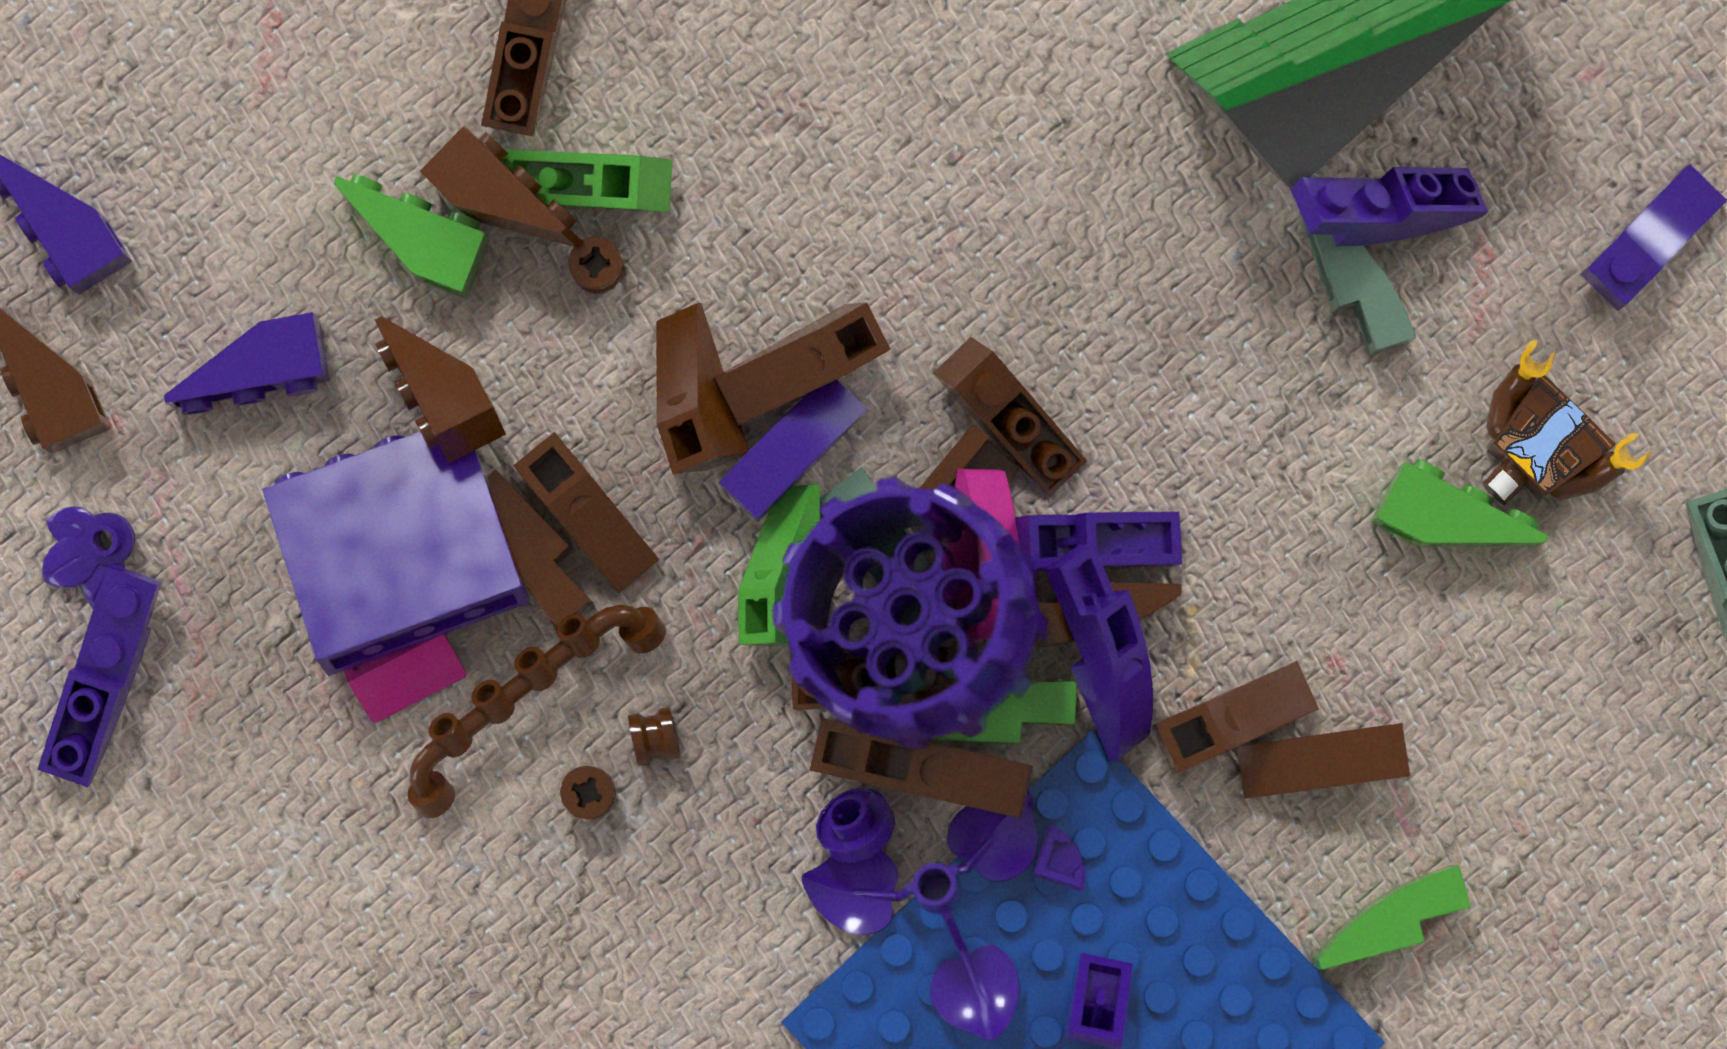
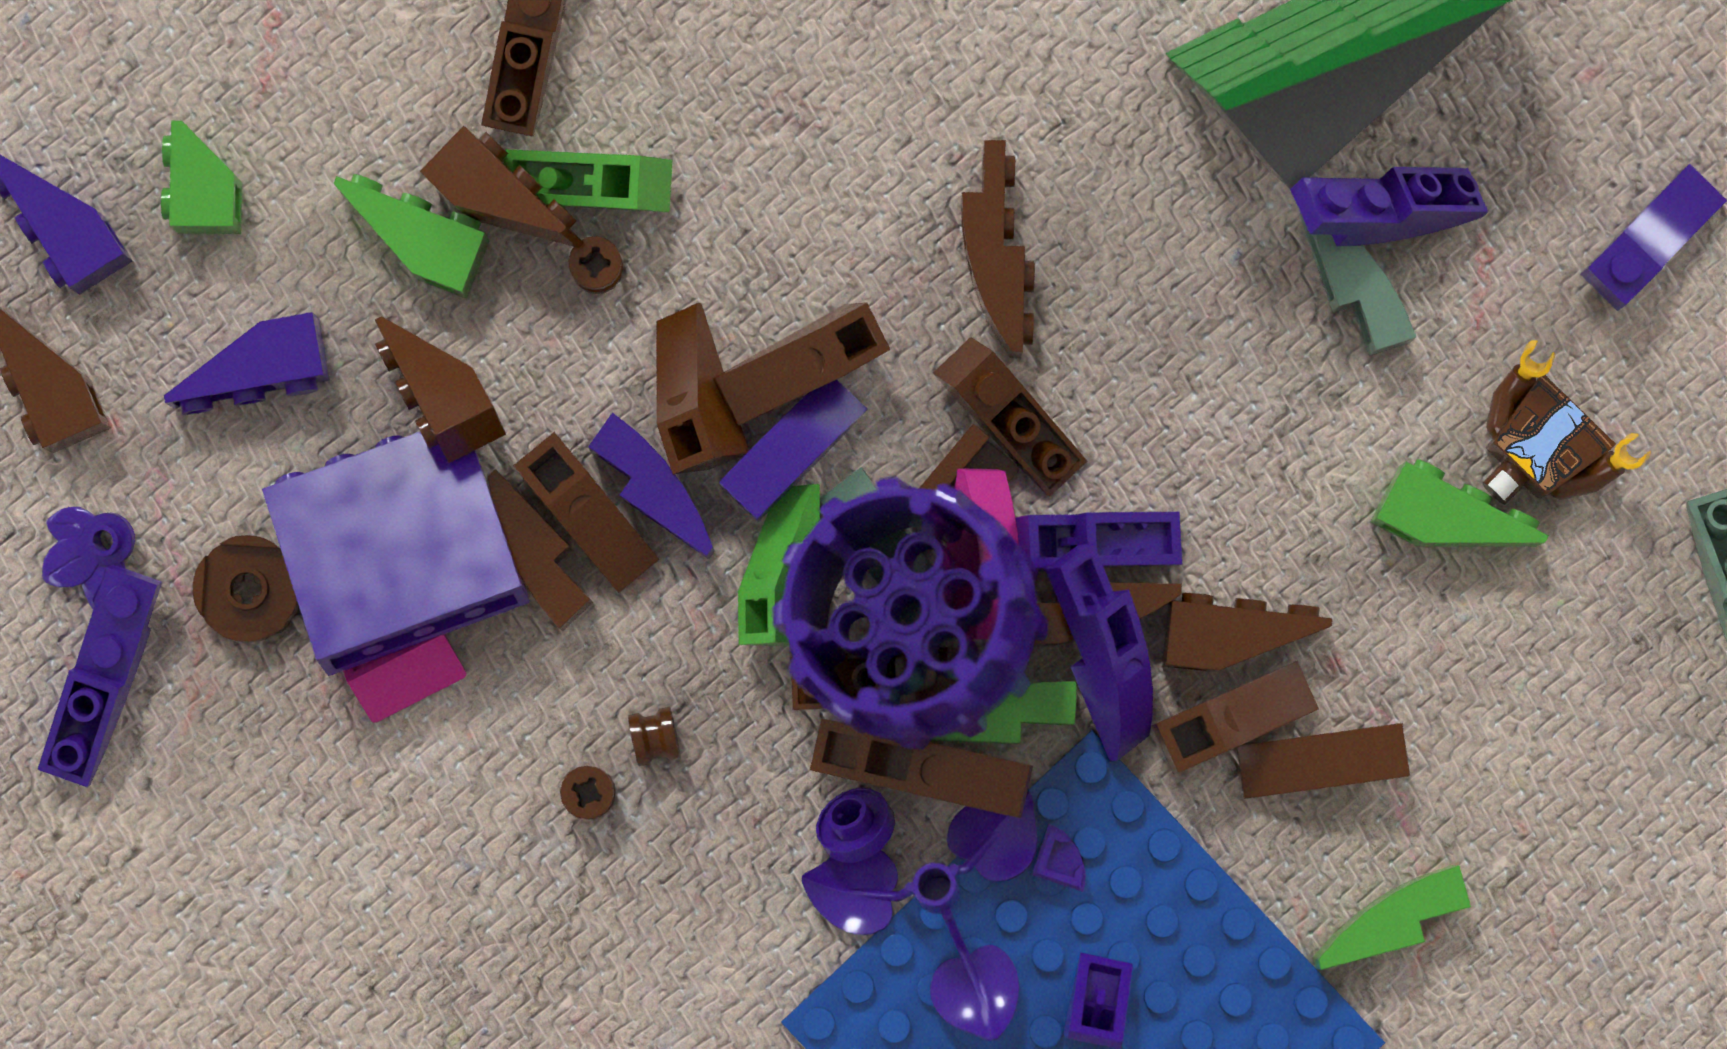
(202, 189): none -> bright green slope
(224, 610): none -> reddish brown plate
(430, 790): reddish brown bar -> none
(651, 483): none -> dark purple slope
(996, 270): none -> reddish brown slope
(1217, 637): none -> reddish brown slope

